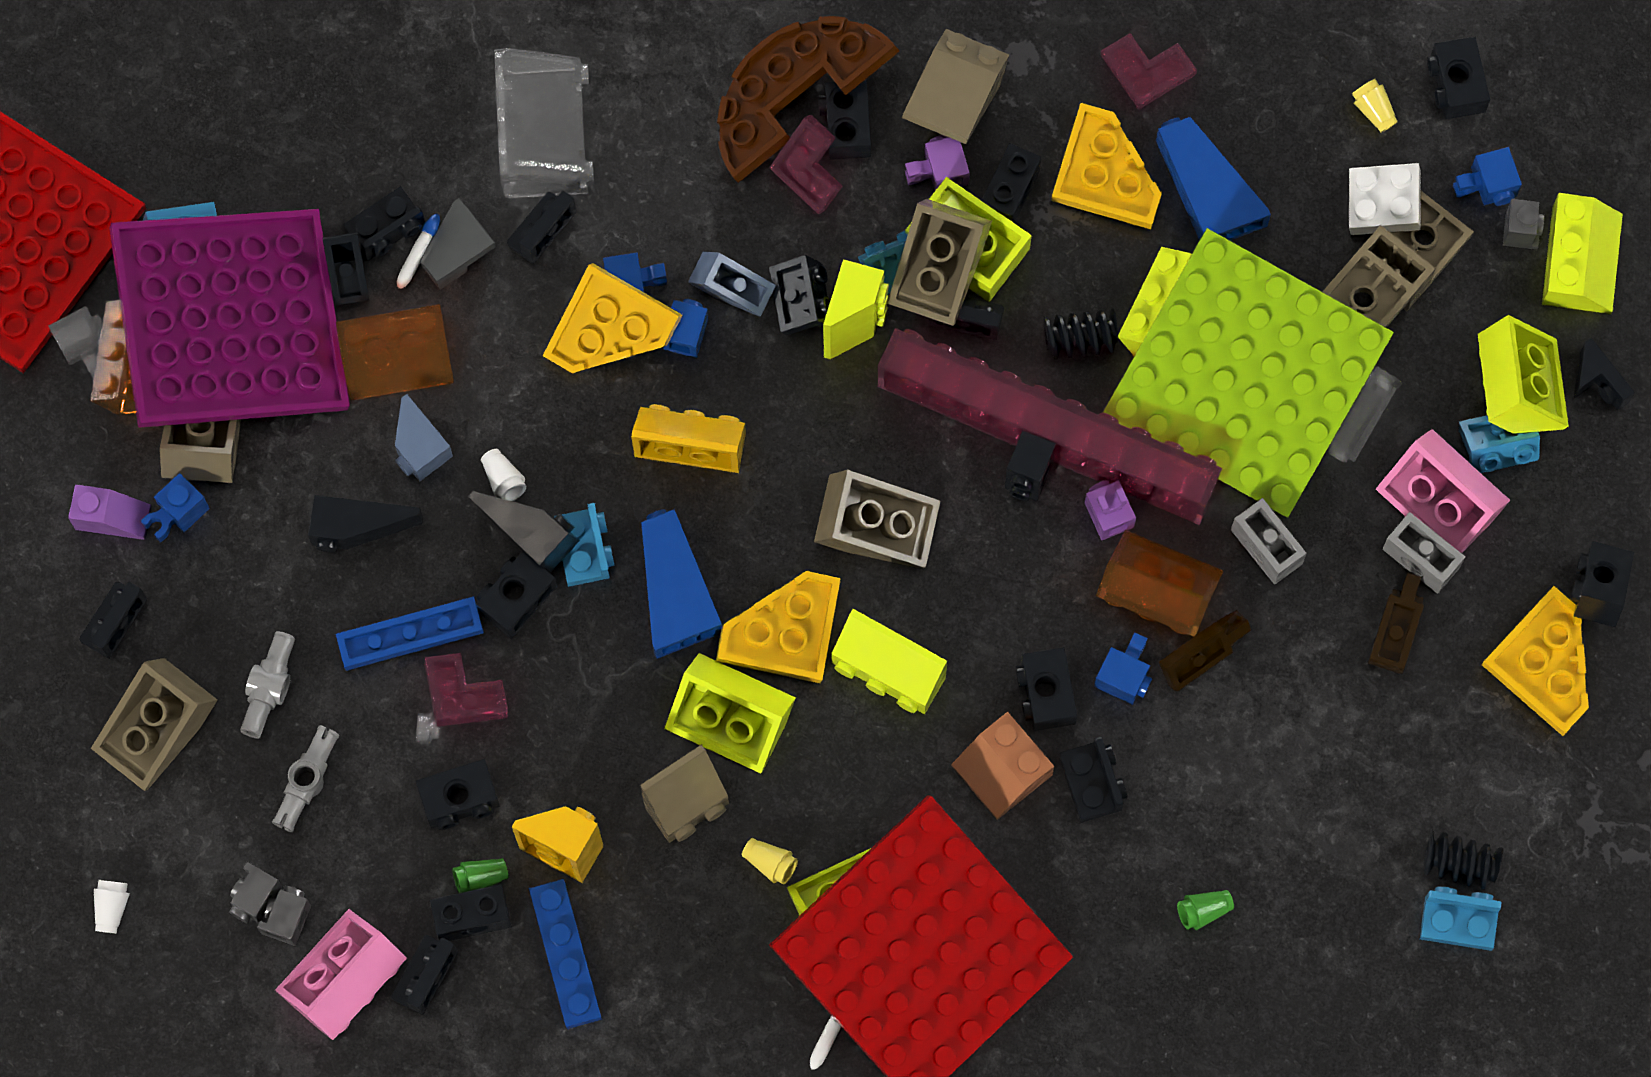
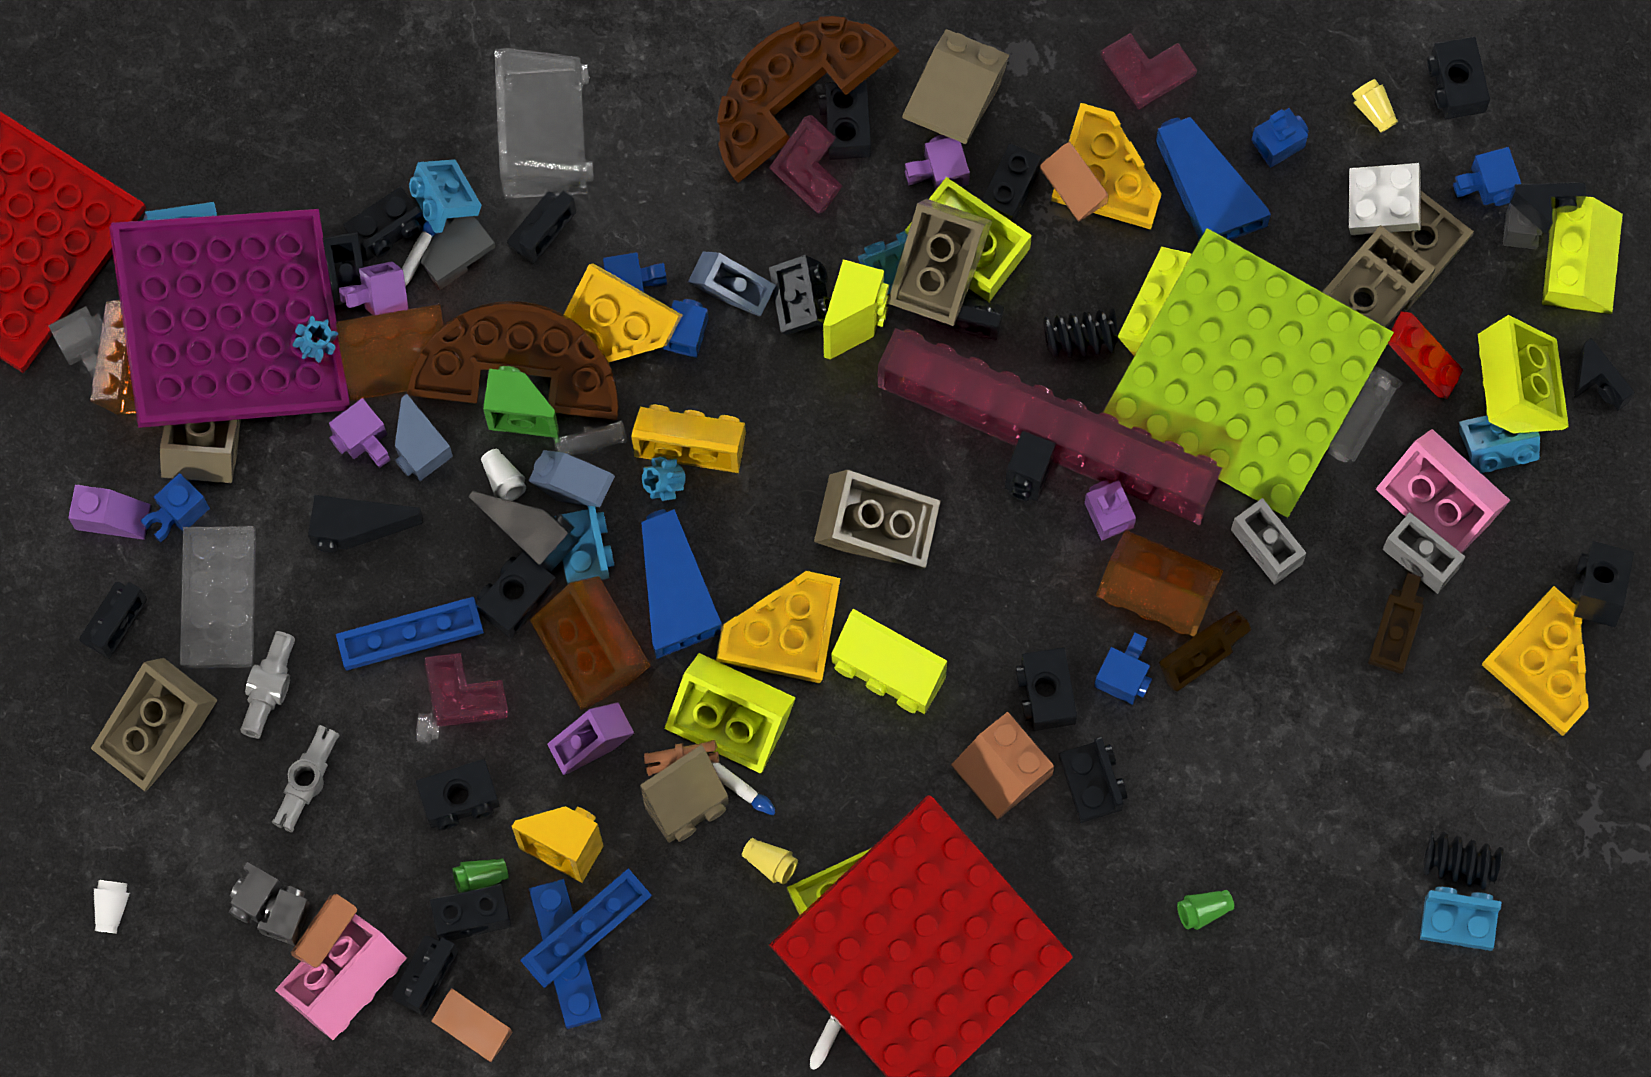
(218, 597): none -> clear plate
(320, 330): none -> dark azure gear
(324, 931): none -> nougat slope
(359, 431): none -> medium lavender brick
(380, 289): none -> medium lavender brick
(443, 192): none -> dark azure bracket
(471, 1025): none -> nougat slope
(517, 405): none -> bright green slope
(520, 337): none -> reddish brown plate
(570, 479): none -> sand blue slope
(586, 928): none -> blue plate
(589, 641): none -> clear orange slope
(590, 737): none -> medium lavender slope
(591, 439): none -> clear pin
(663, 478): none -> dark azure gear
(670, 756): none -> nougat pin
(742, 789): none -> white piece
(1074, 181): none -> nougat slope
(1280, 136): none -> blue brick
(1424, 355): none -> red plate
(1538, 200): none -> black slope

